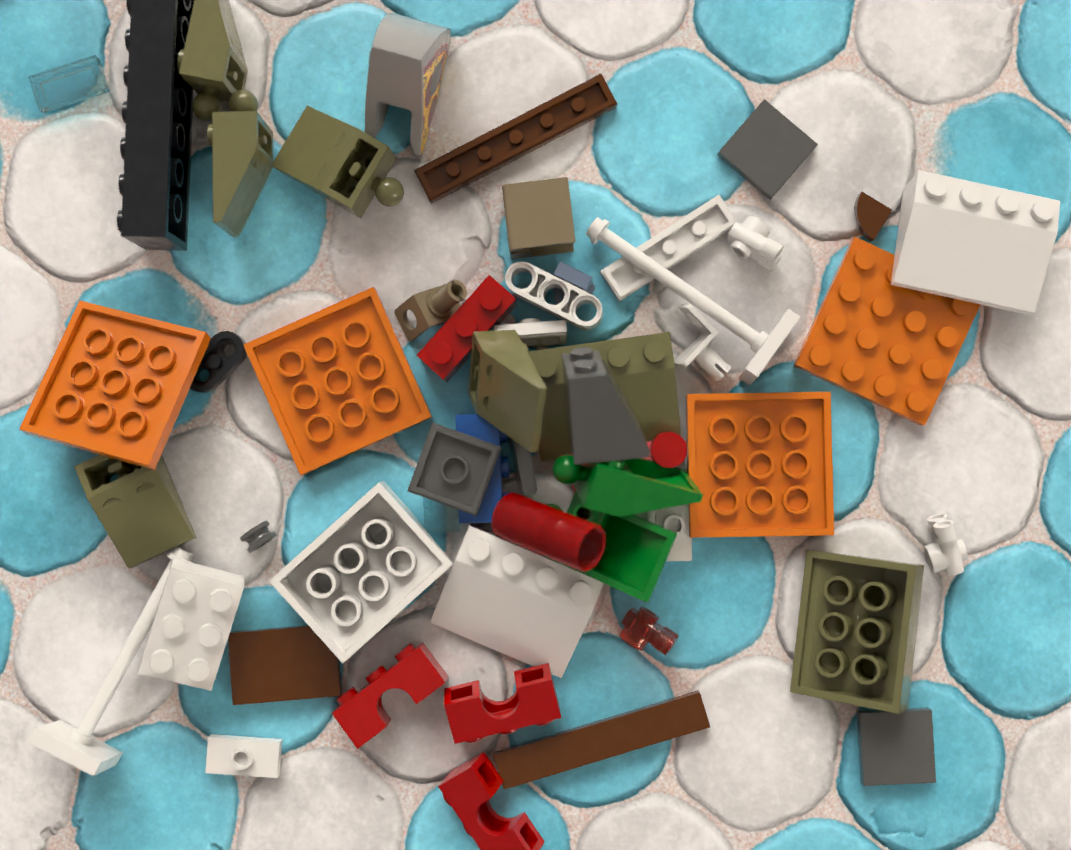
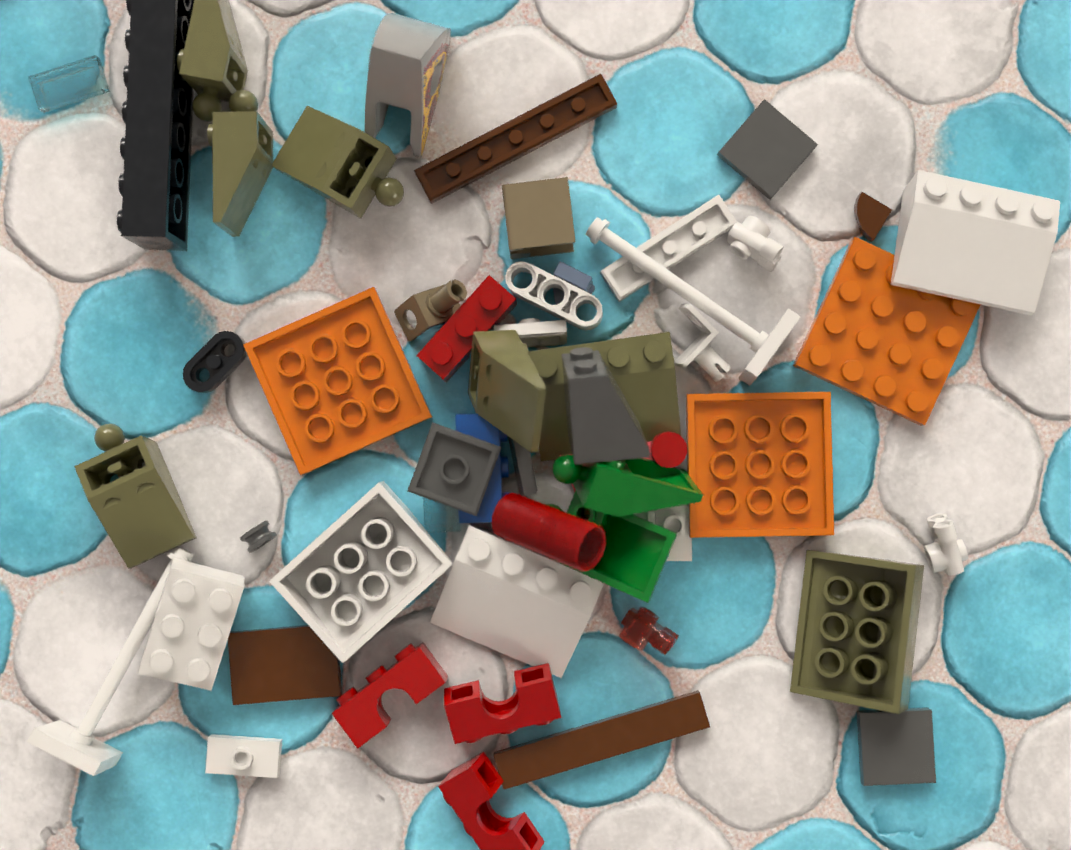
(116, 384): orange plate -> none

